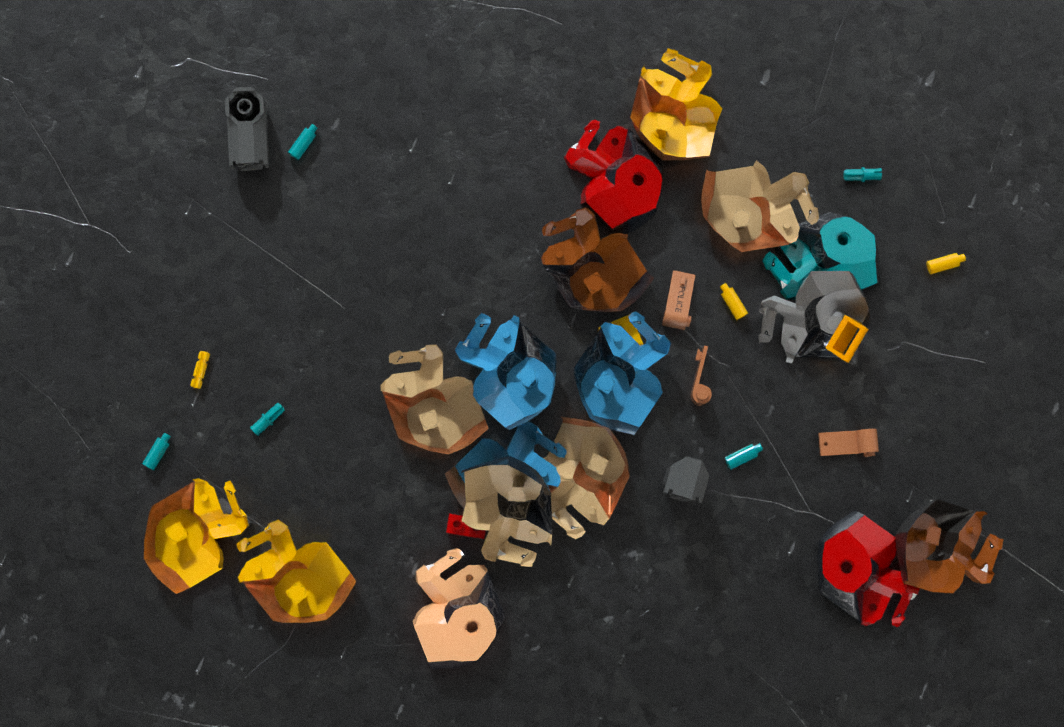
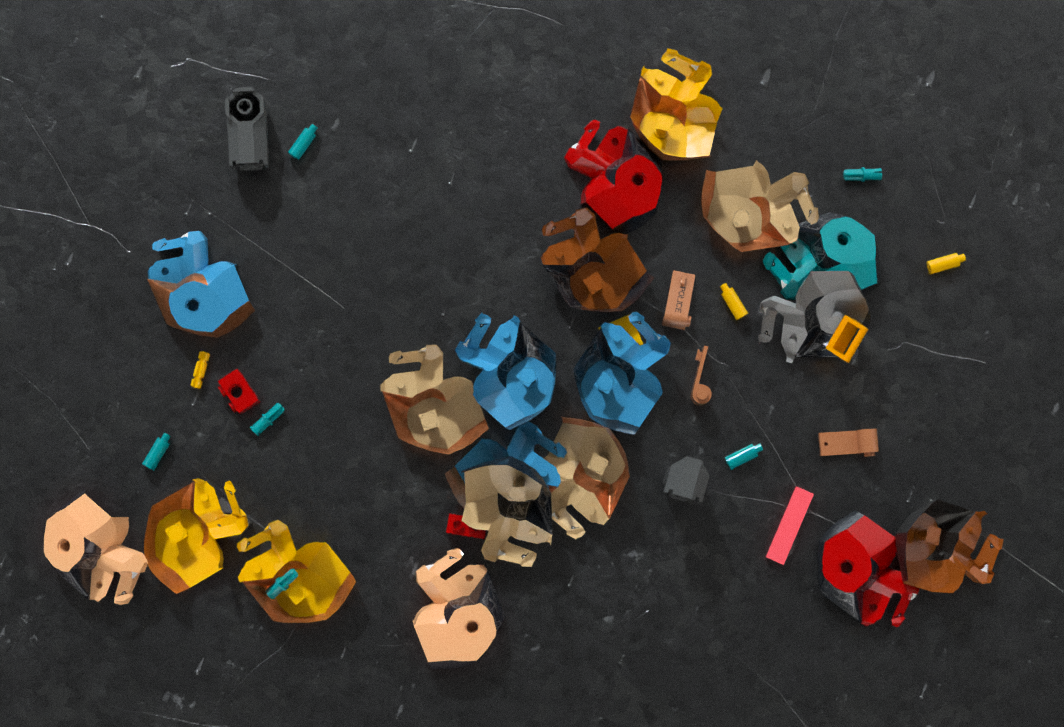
(87, 550): none -> light nougat piece
(196, 294): none -> dark azure piece
(236, 380): none -> red brick
(281, 584): none -> teal axle
(789, 525): none -> coral tile

